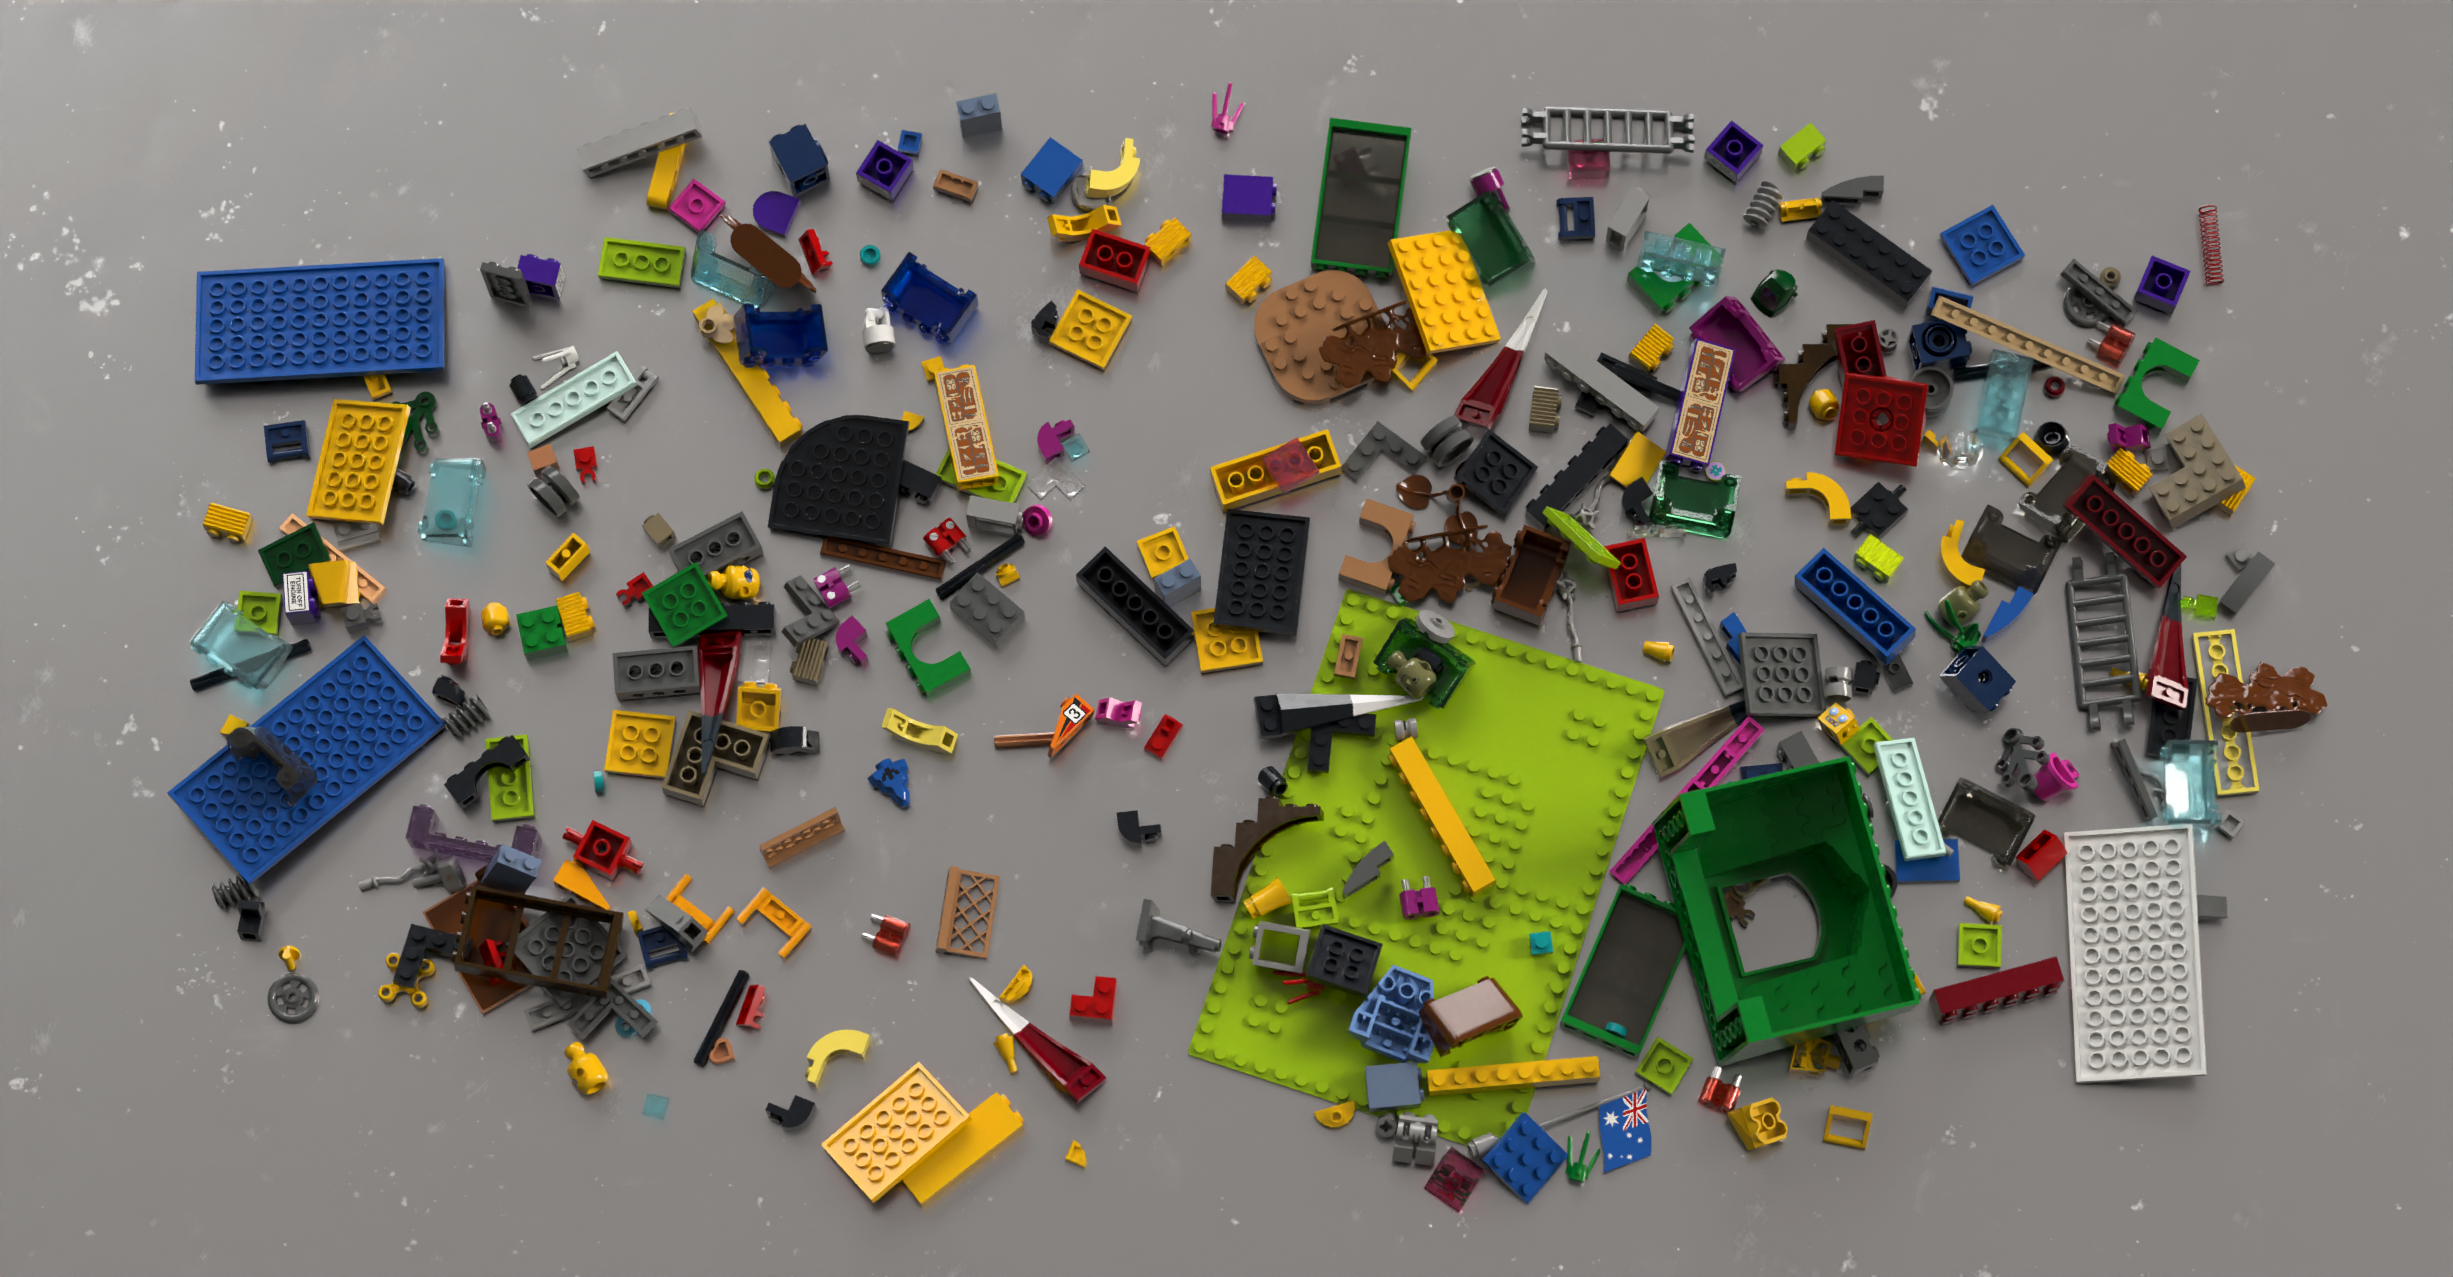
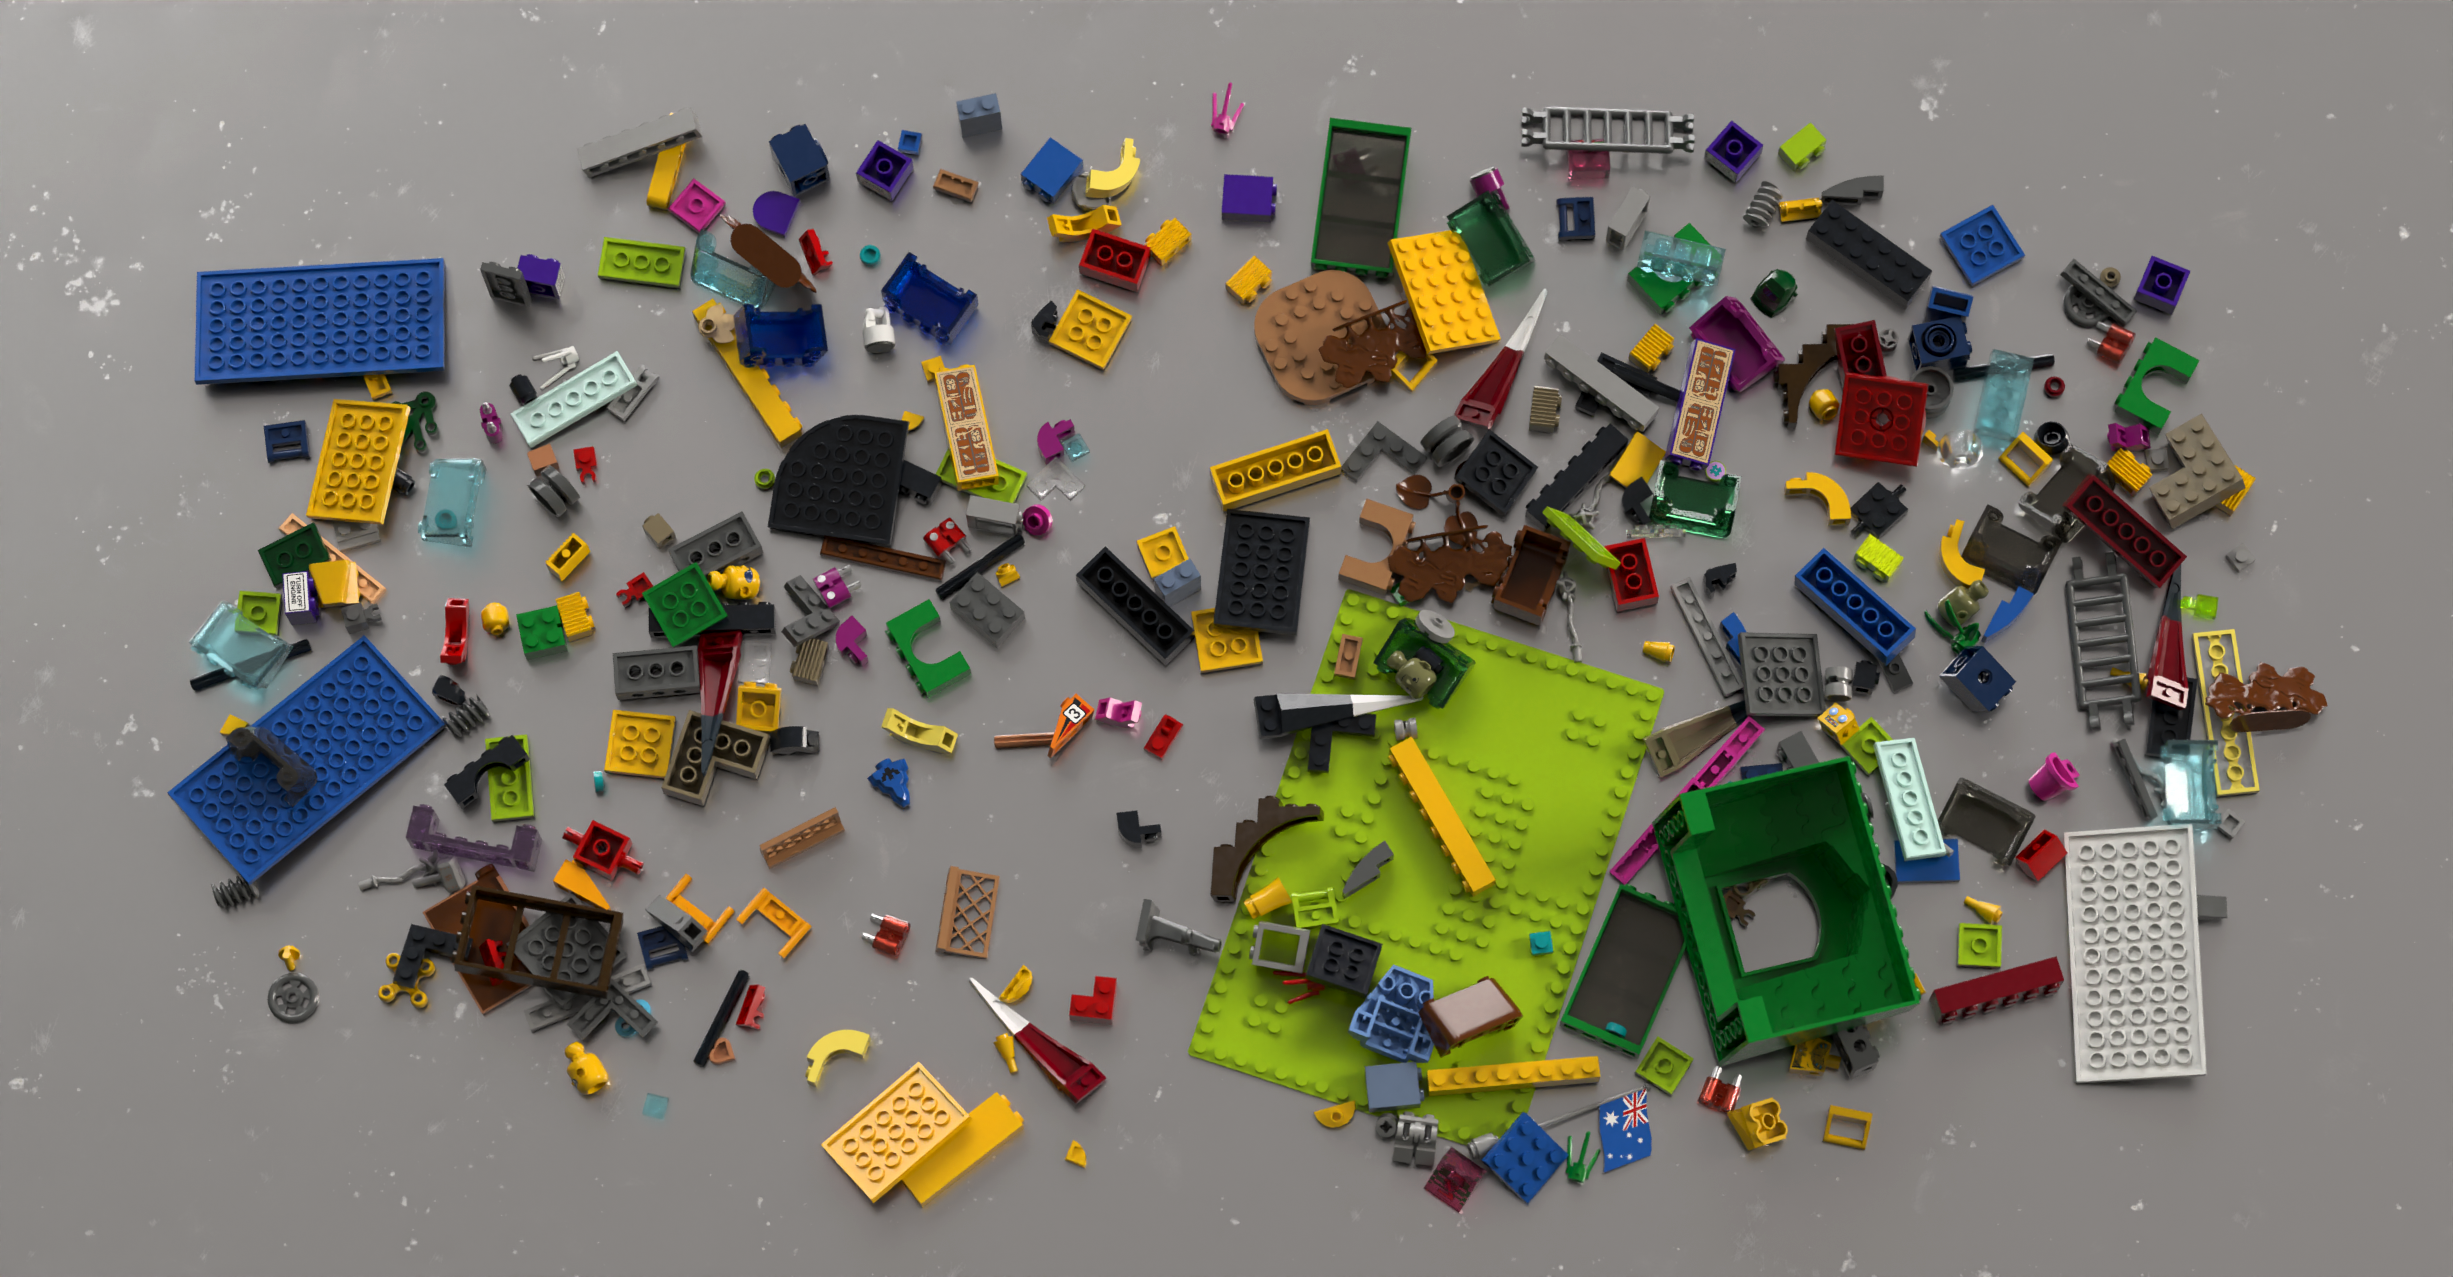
(227, 522): yellow brick -> none
(251, 919): black brick -> none
(511, 870): sand blue brick -> none
(635, 921): yellow tile -> none
(796, 1117): black brick -> none
(1272, 781): black brick -> none
(1290, 465): clear pink plate -> none
(1418, 902): magenta piece -> none
(2013, 739): dark grey plant -> none
(2028, 344): tan plate -> none
(2211, 246): red piece -> none
(2247, 582): dark grey slope -> none

